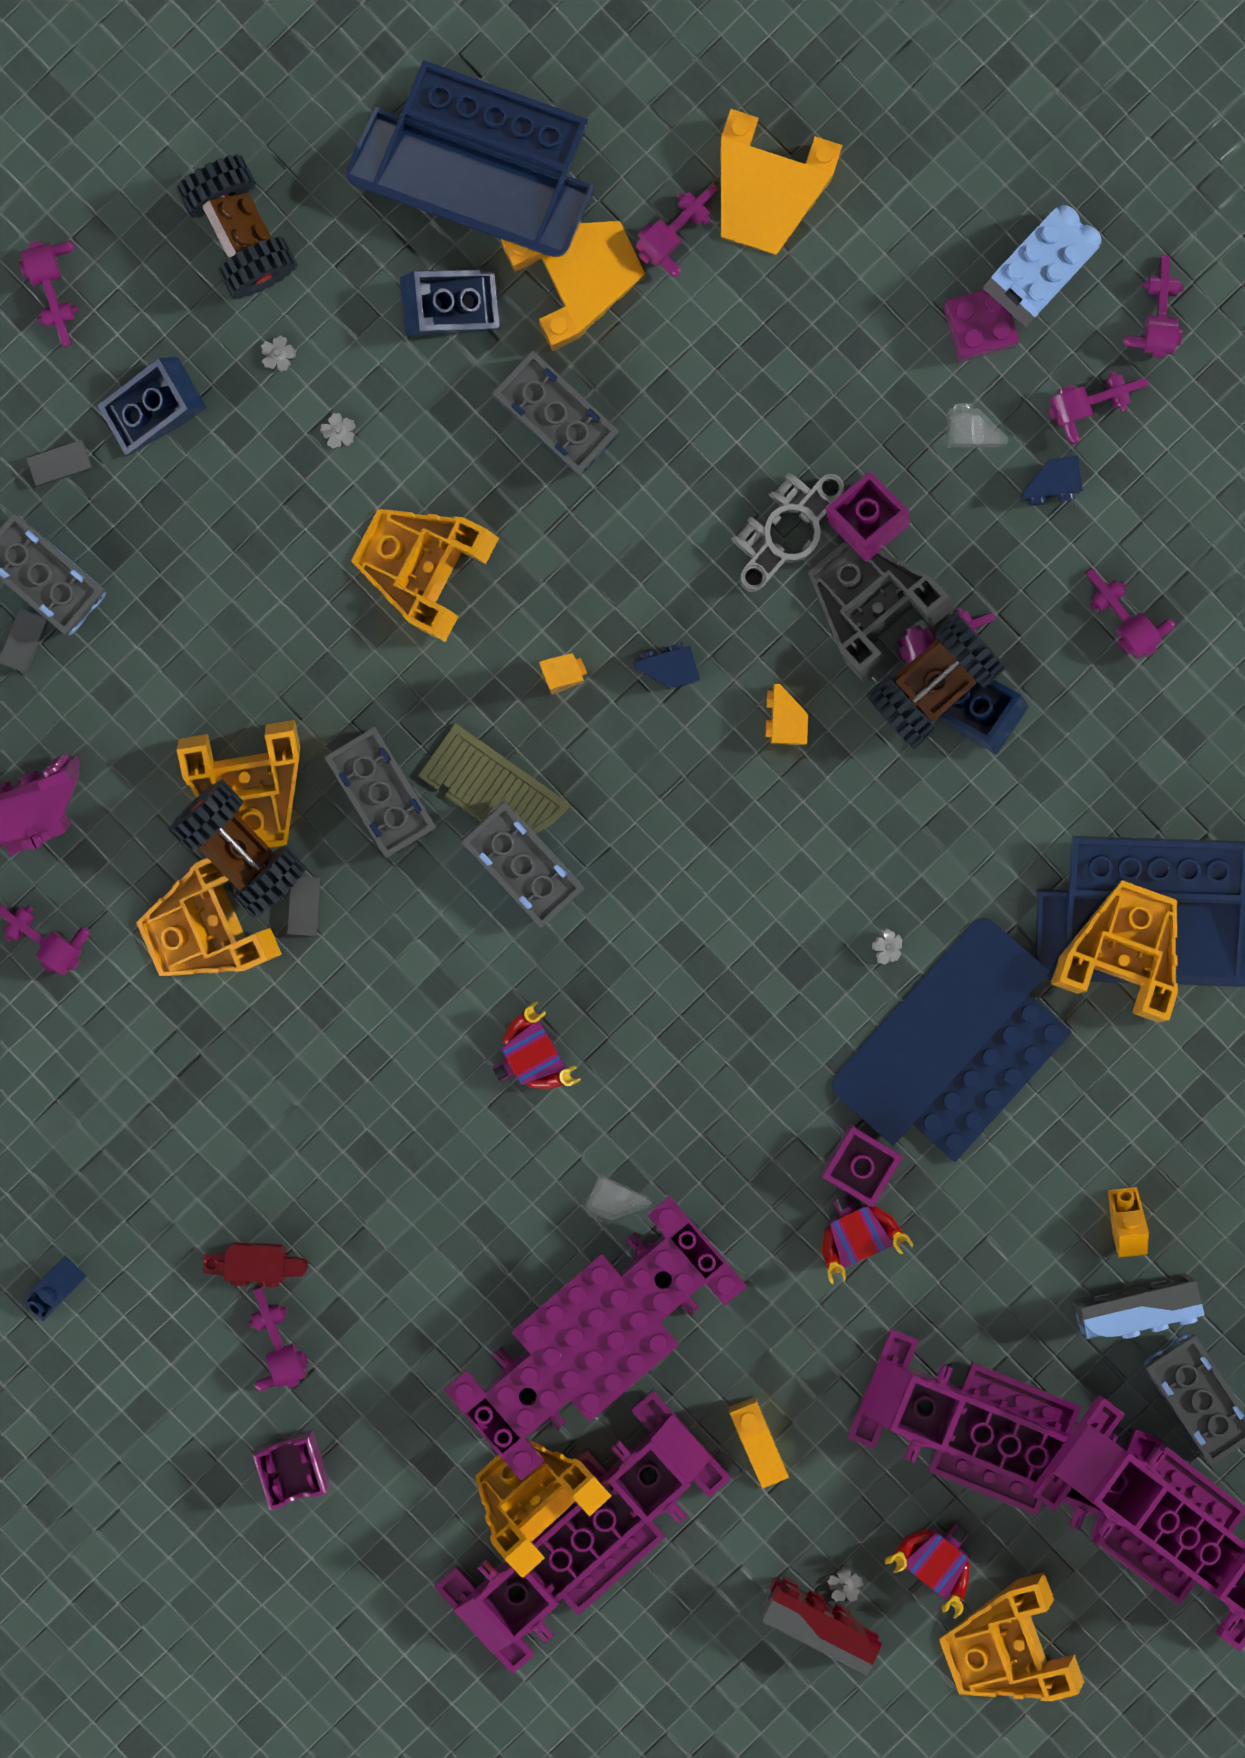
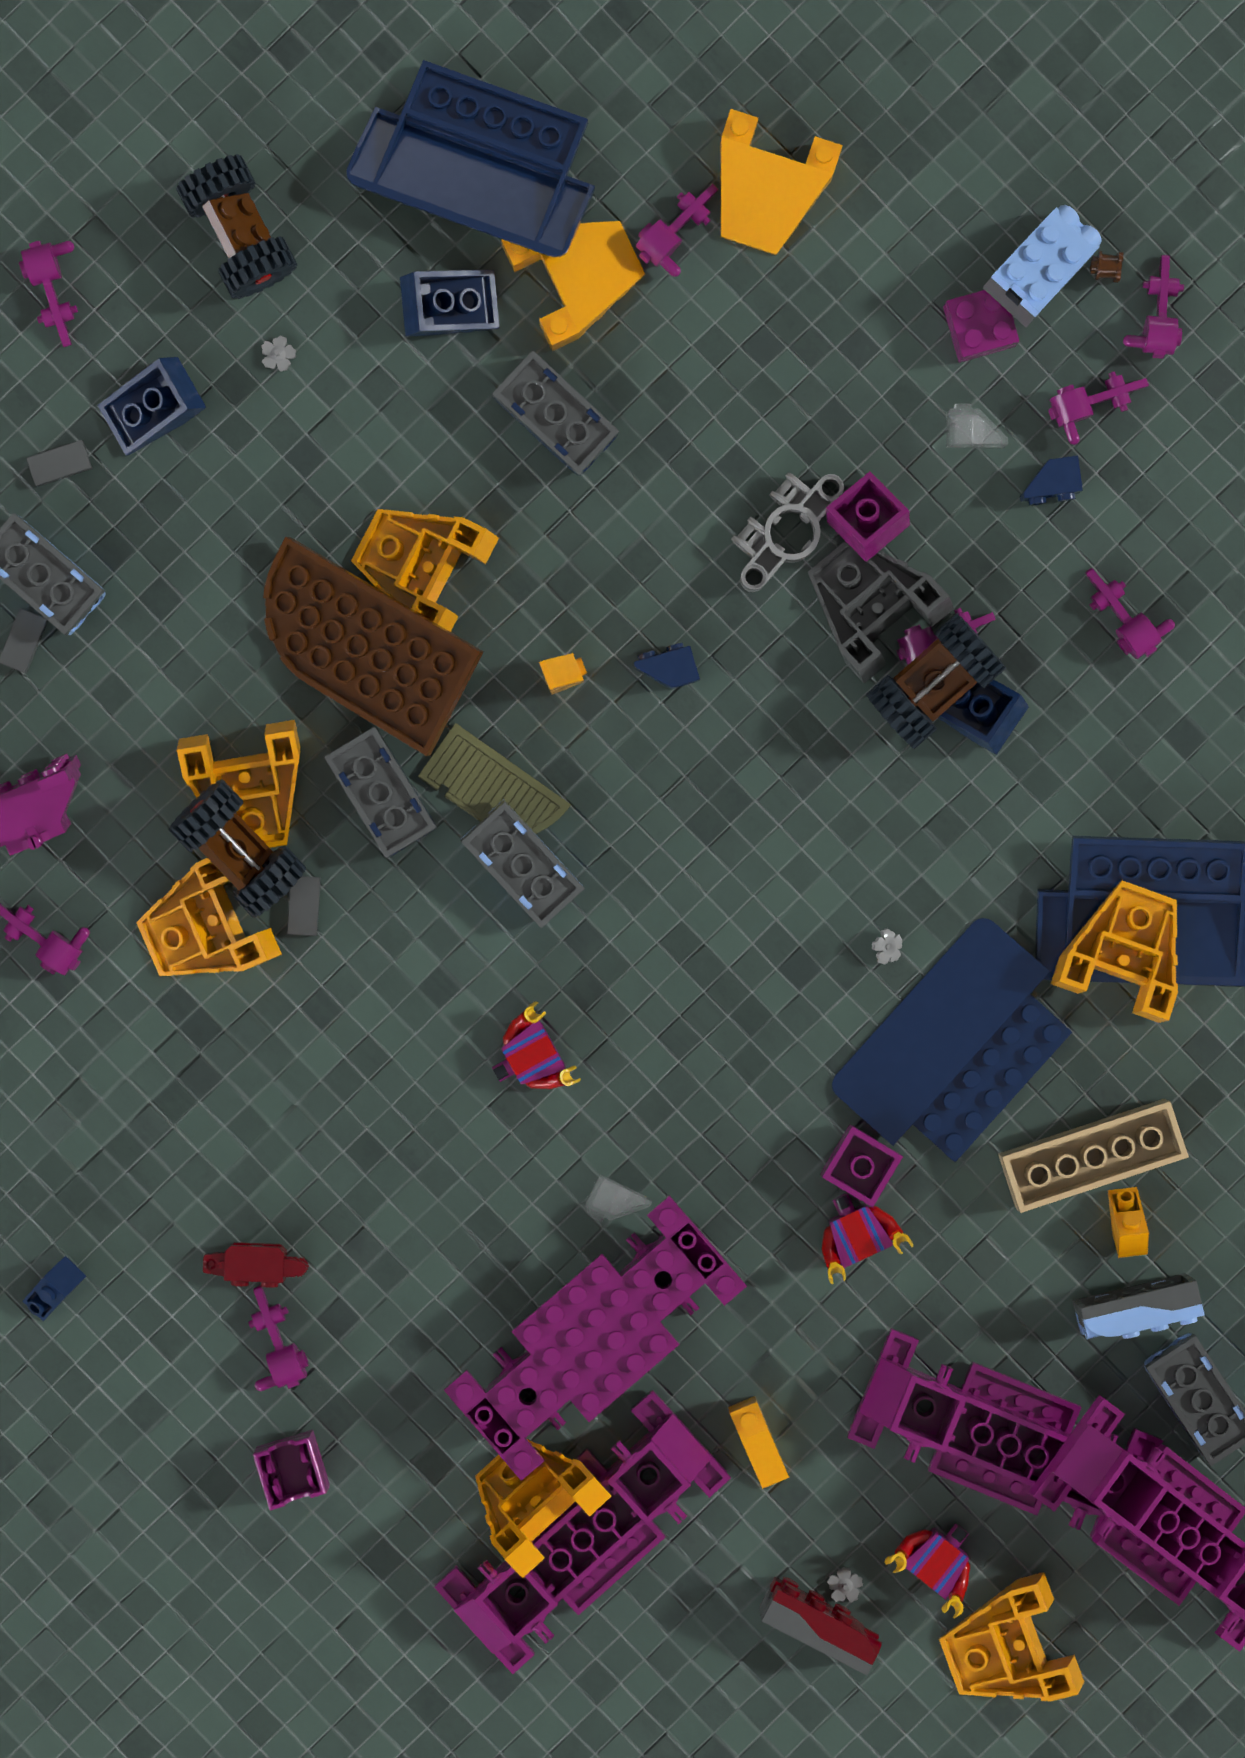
(338, 431): light grey plant -> none
(365, 646): none -> reddish brown plate
(788, 718): light orange slope -> none
(1093, 1155): none -> tan brick
(1107, 266): none -> reddish brown brick

